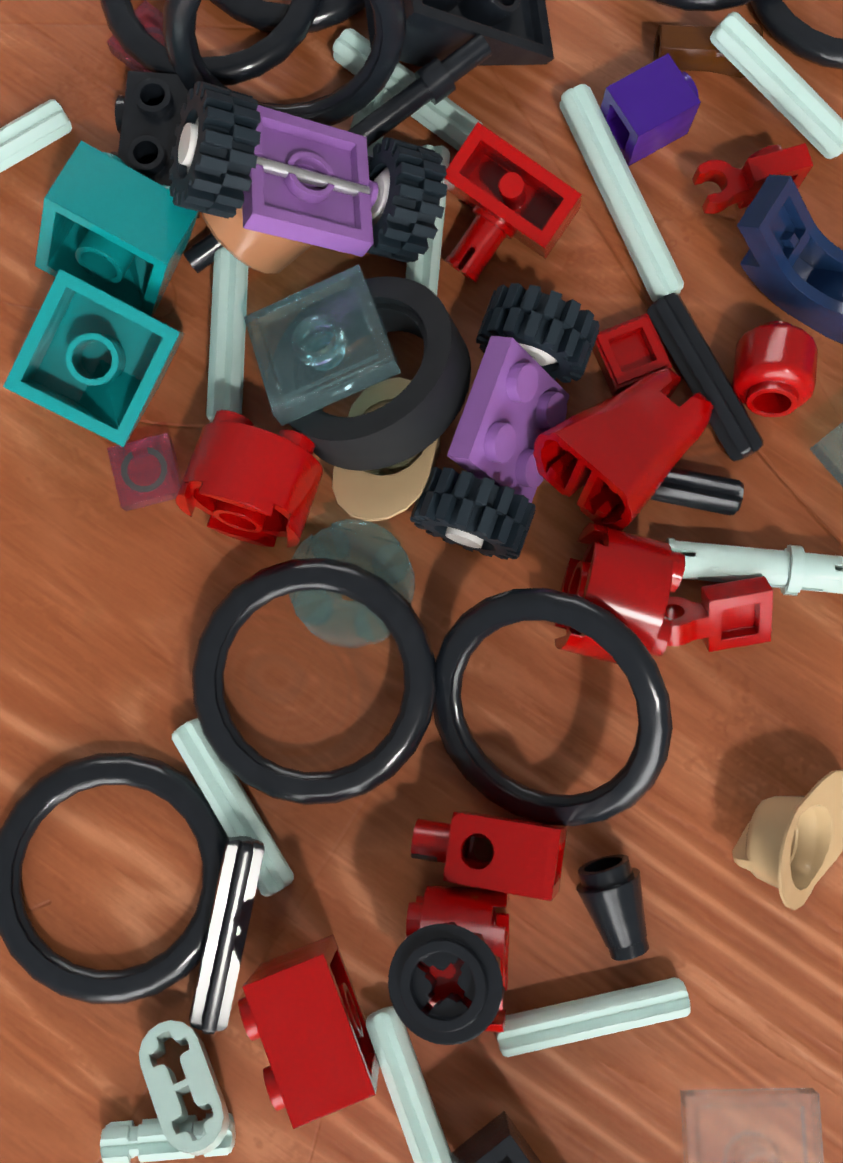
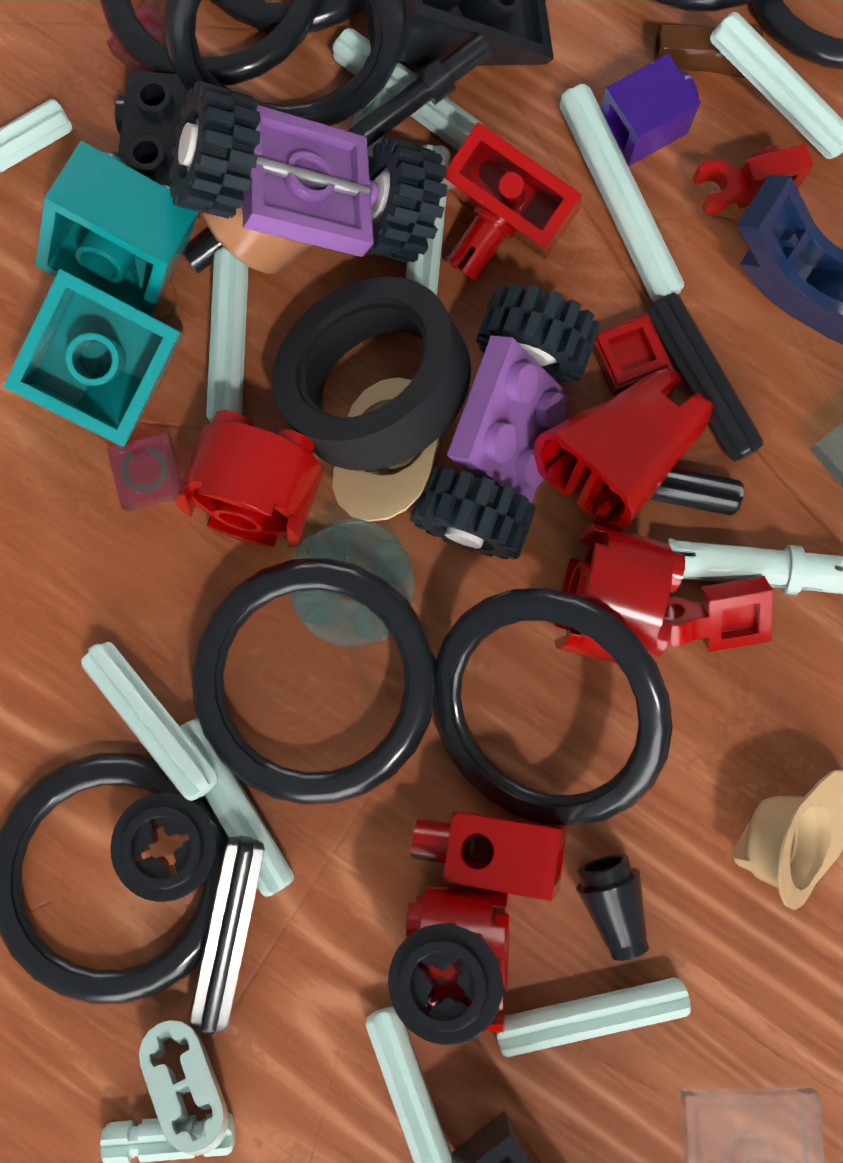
(136, 832): none -> black gear
(149, 721): none -> light aqua axle
(310, 1032): red brick -> none
(321, 345): clear light blue plate -> none
(775, 368): red head -> none

